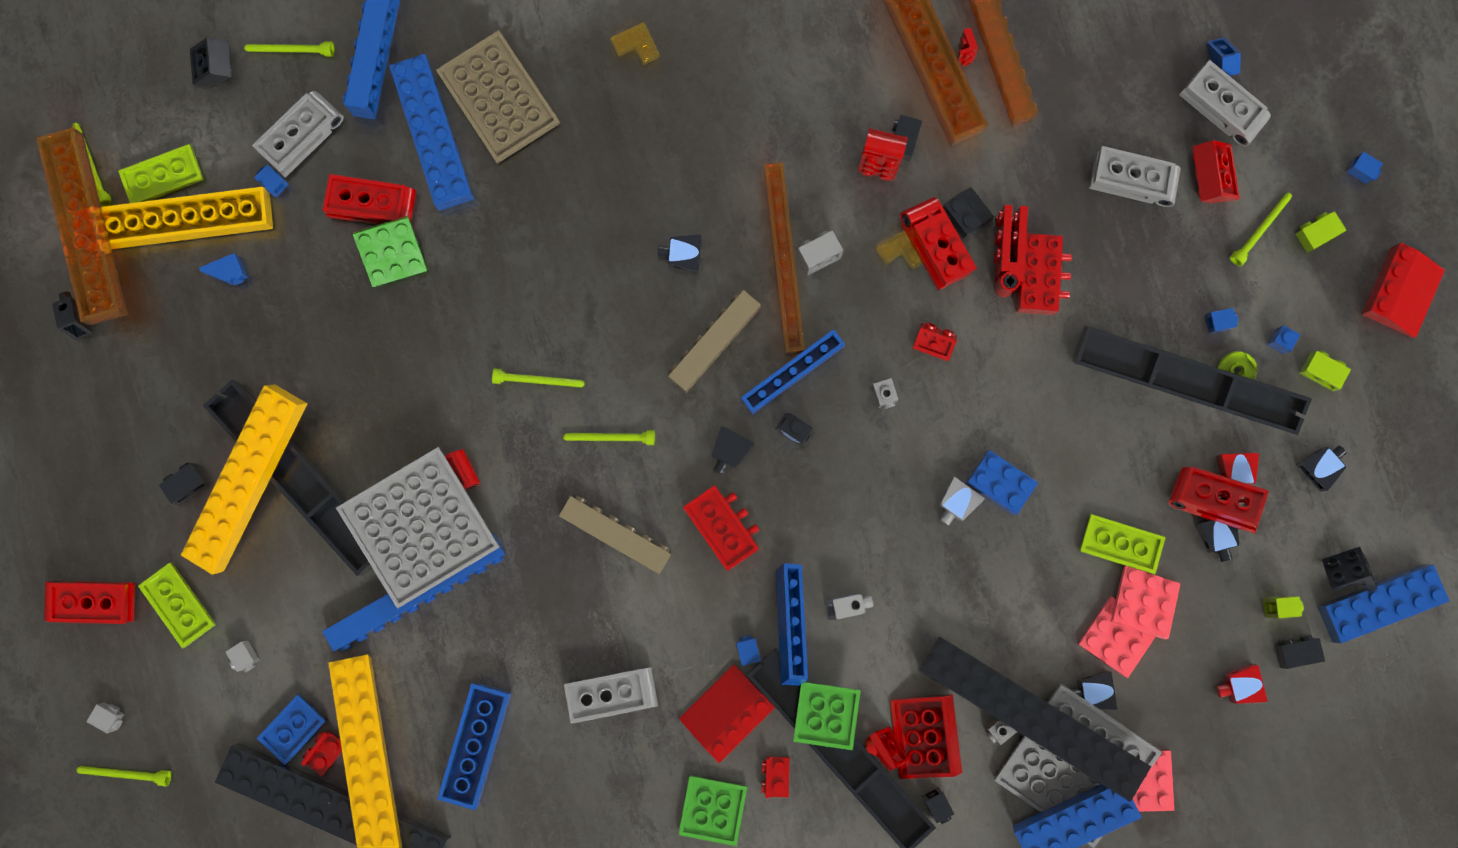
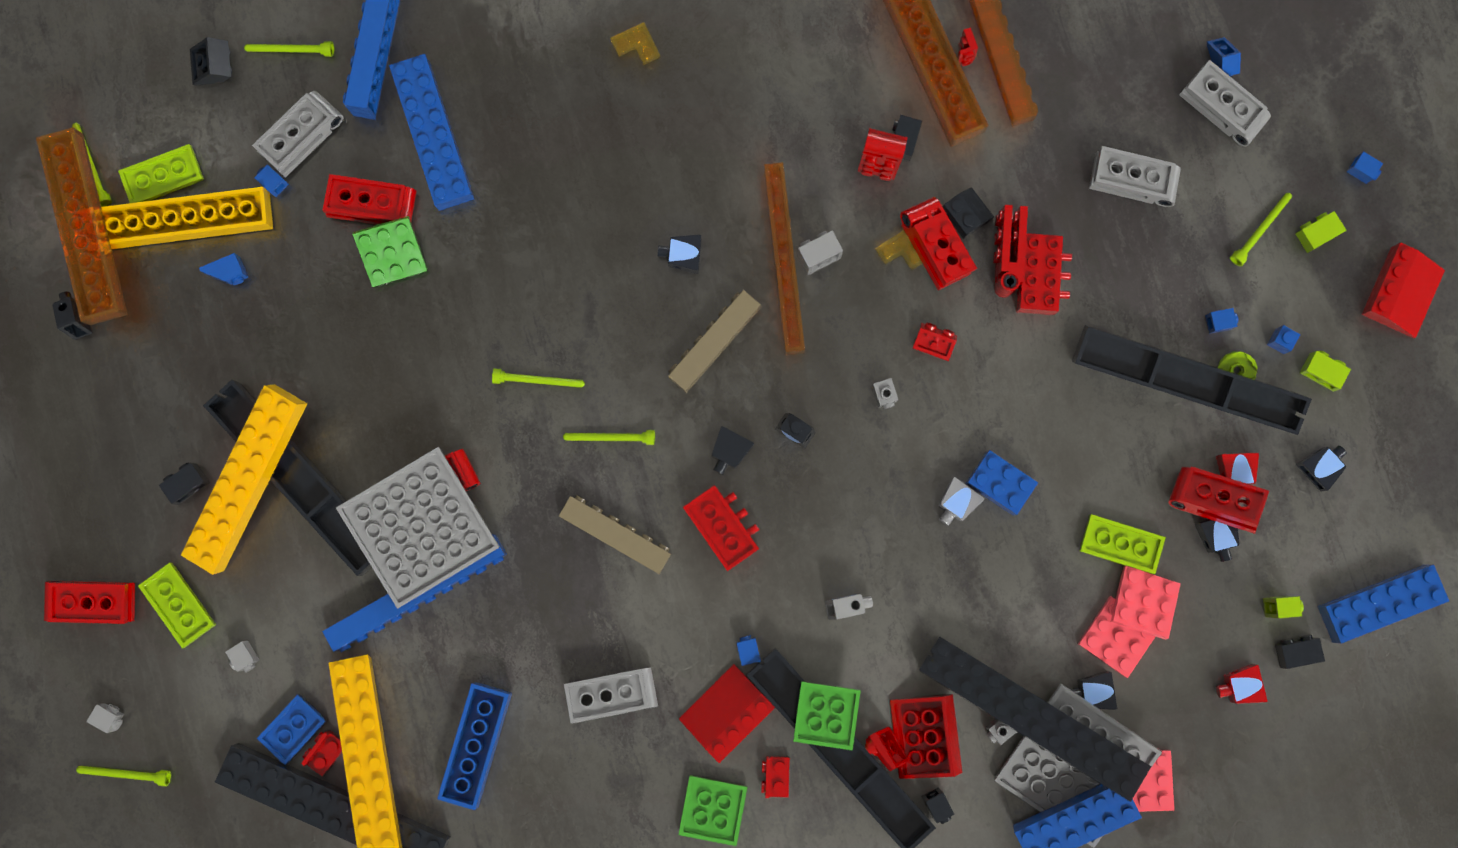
(498, 96): dark tan plate -> none
(791, 624): blue brick -> none
(792, 372): blue brick -> none
(1215, 172): red slope -> none
(1348, 569): black bracket -> none

